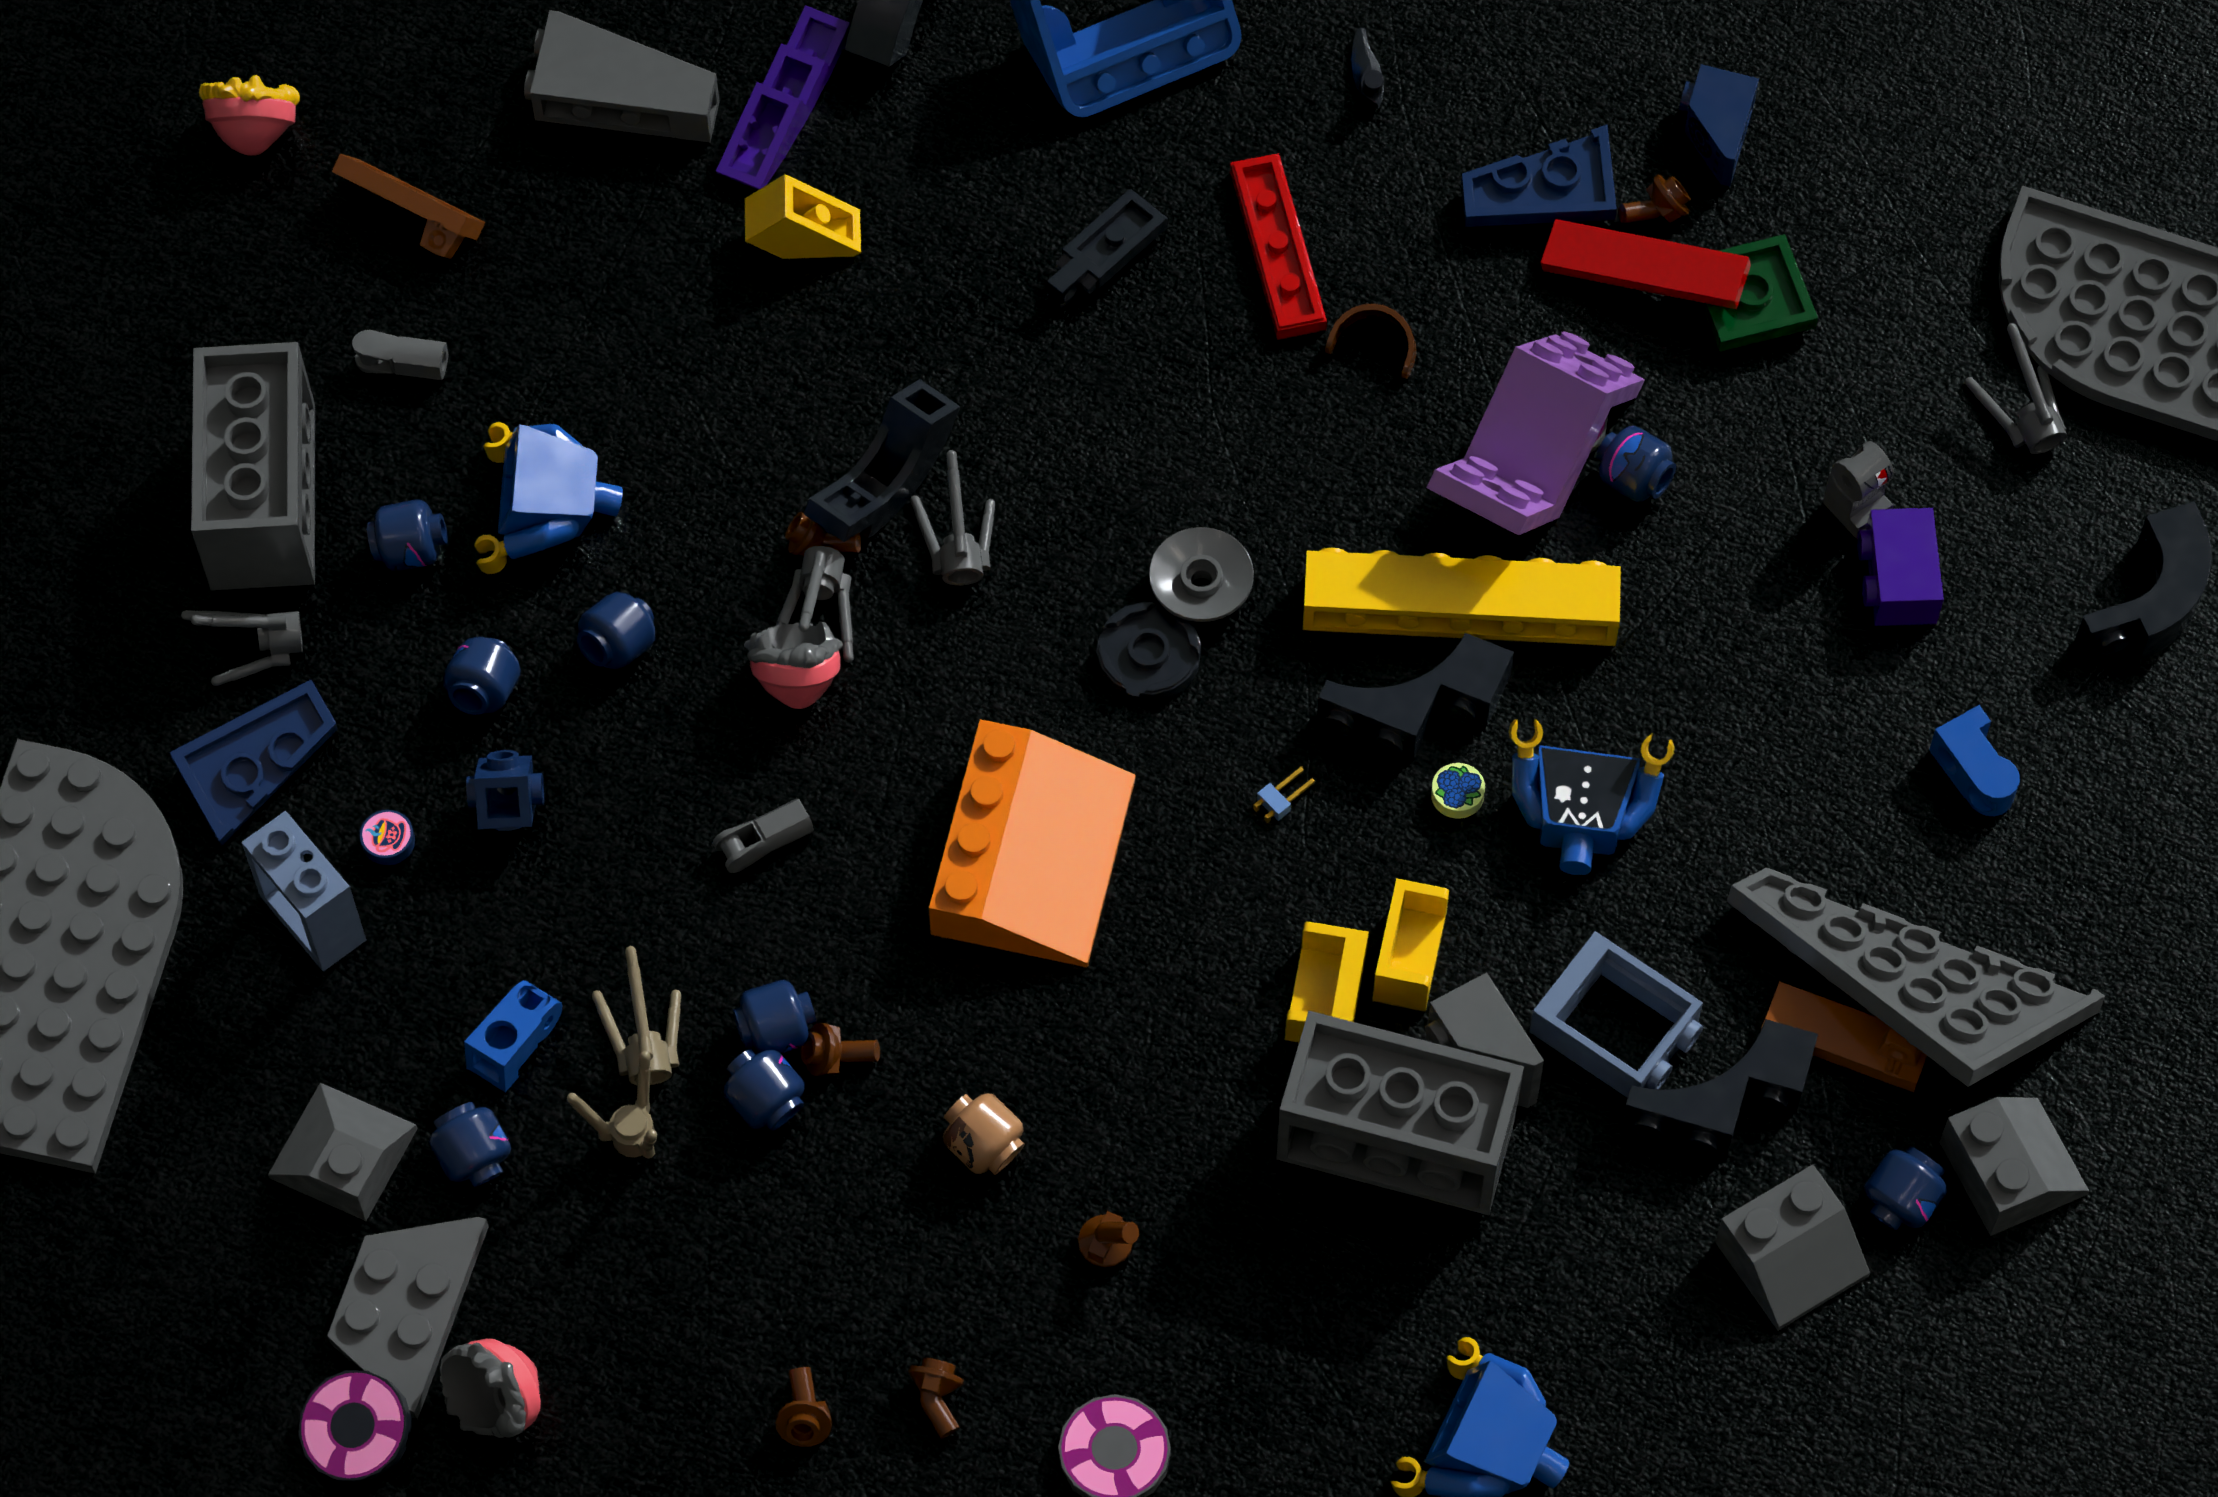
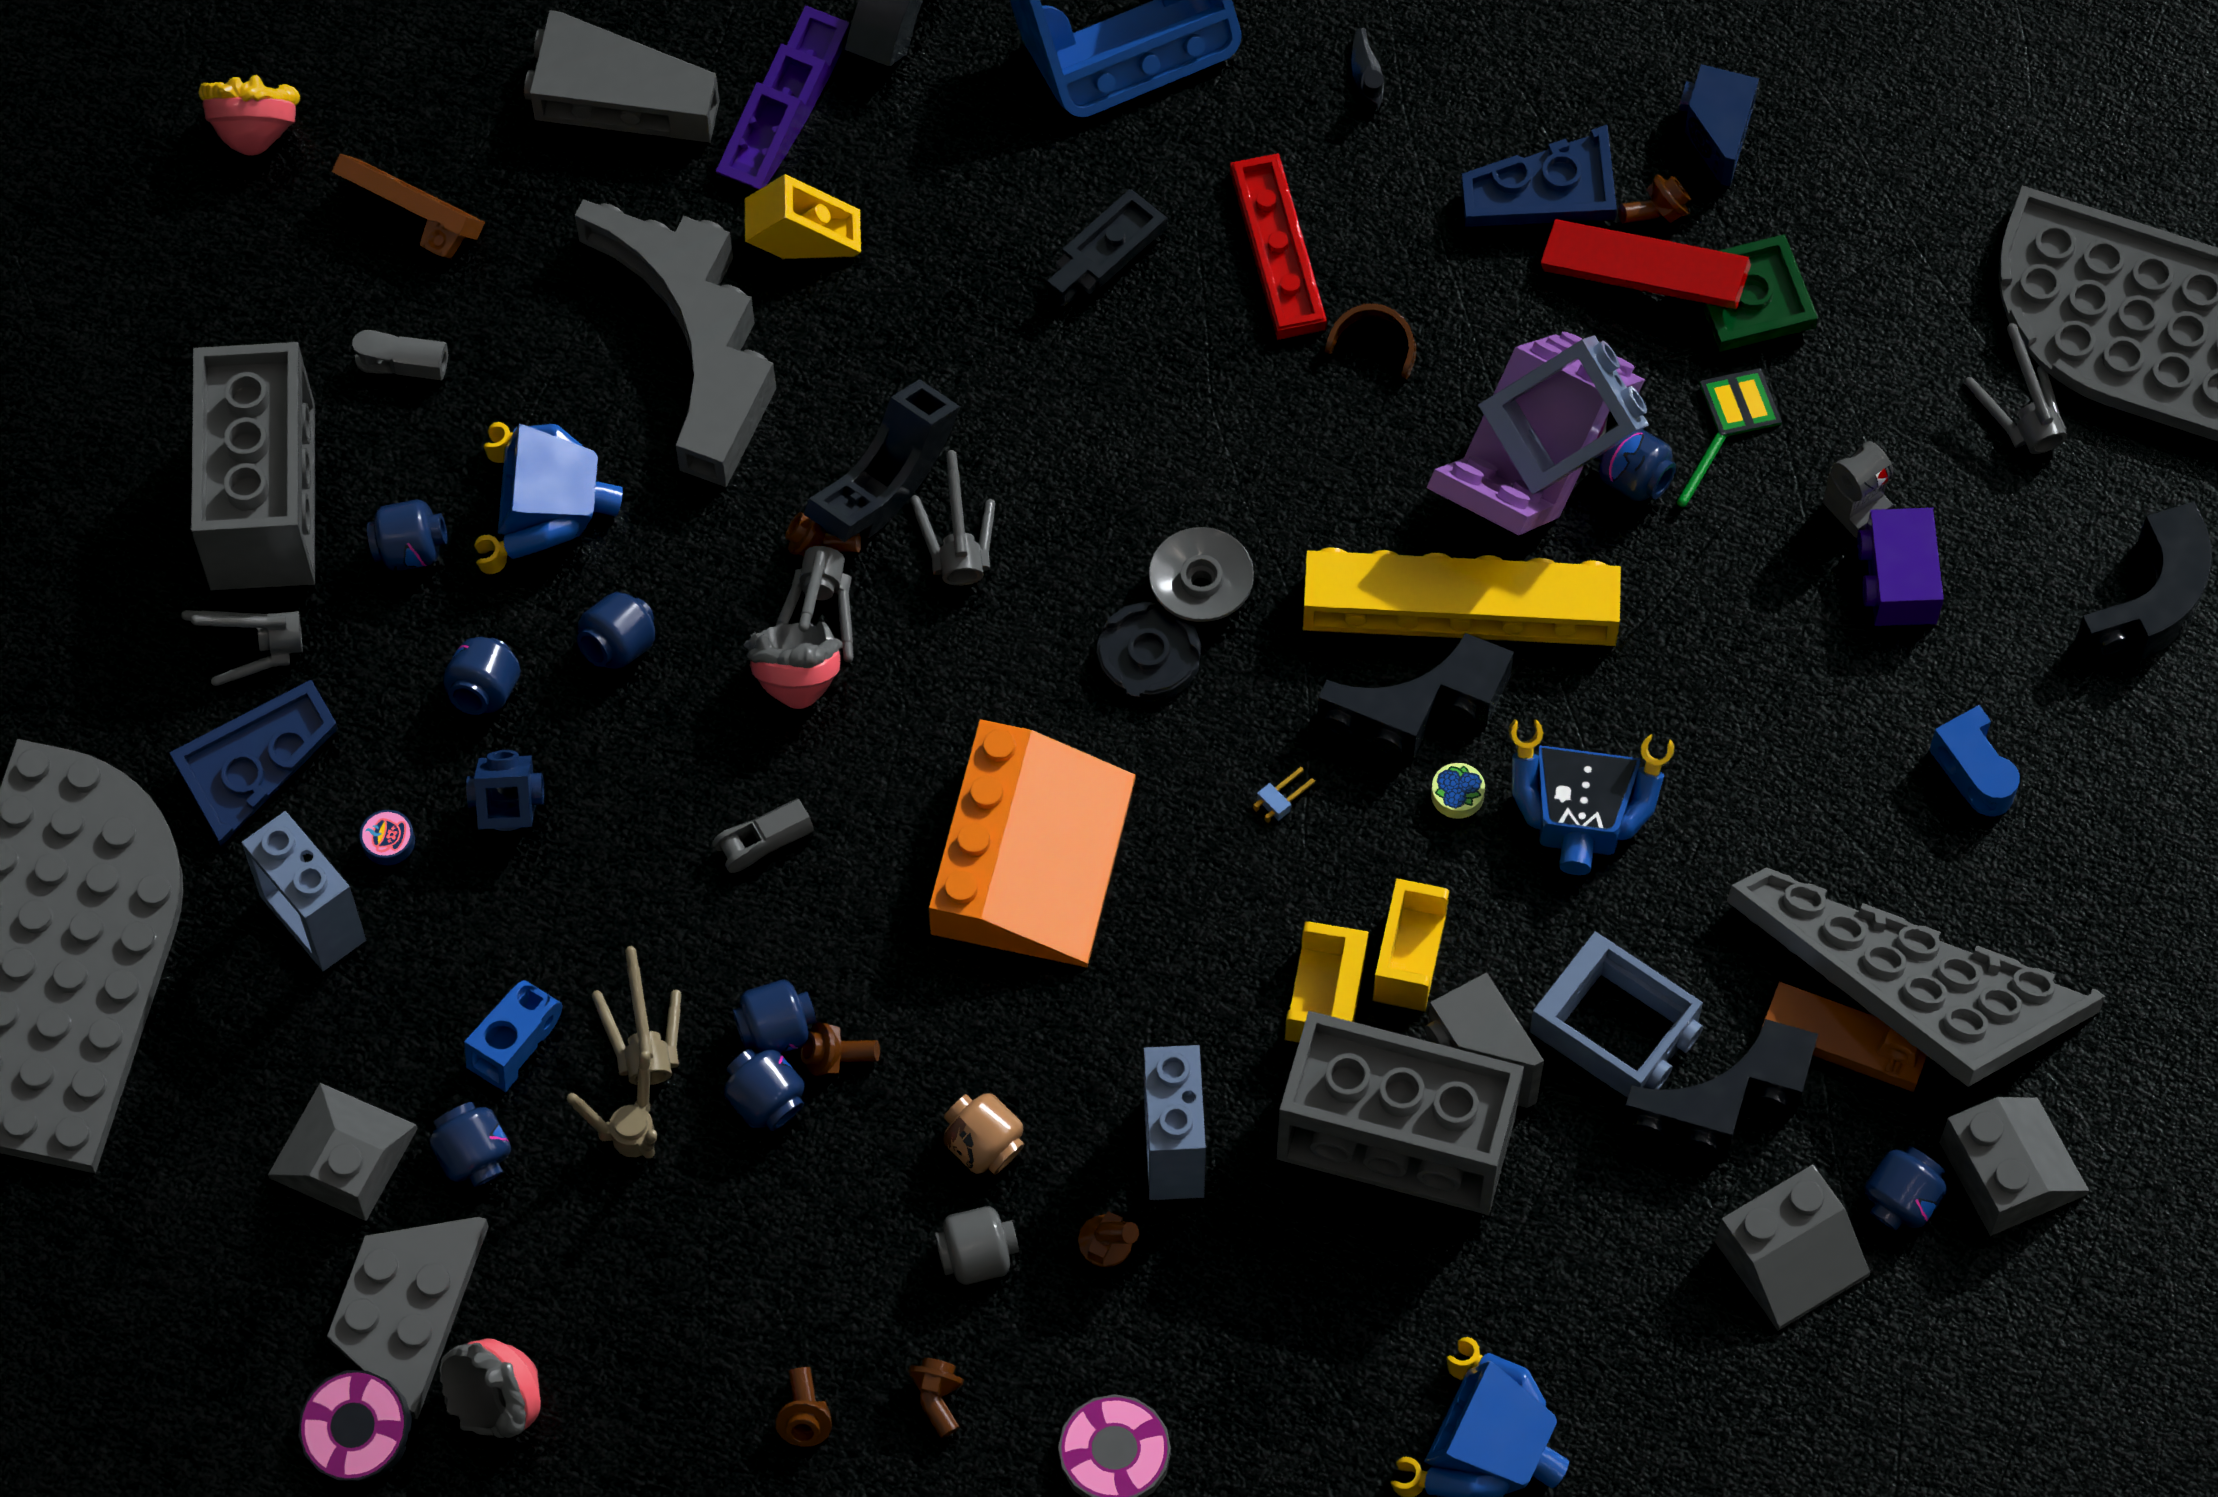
(685, 272): none -> dark grey arch
(976, 1245): none -> dark grey head
(1174, 1122): none -> sand blue window
(1520, 438): none -> sand blue window
(1737, 406): none -> piece

